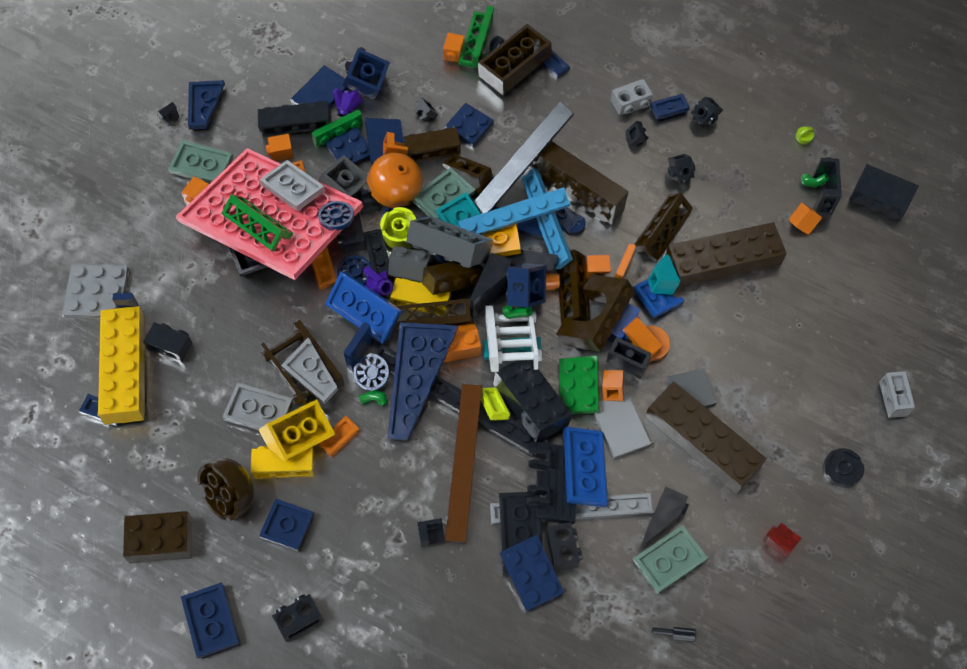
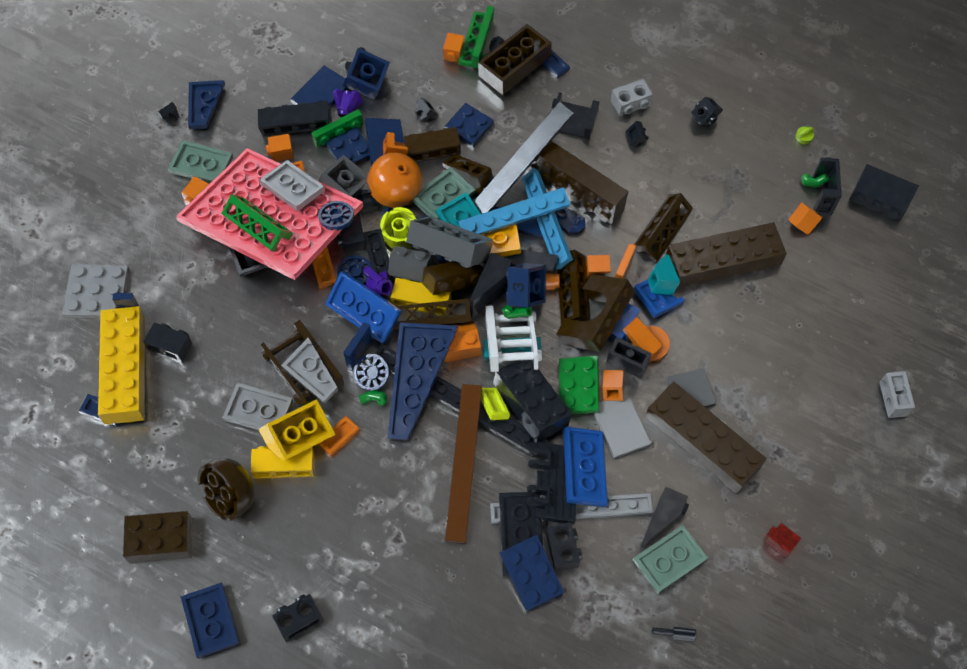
(286, 524): dark blue plate -> none
(431, 532): black panel -> none
(582, 122): none -> black panel
(669, 106): dark blue plate -> none
(681, 168): black brick -> none
(843, 467): black tile -> none

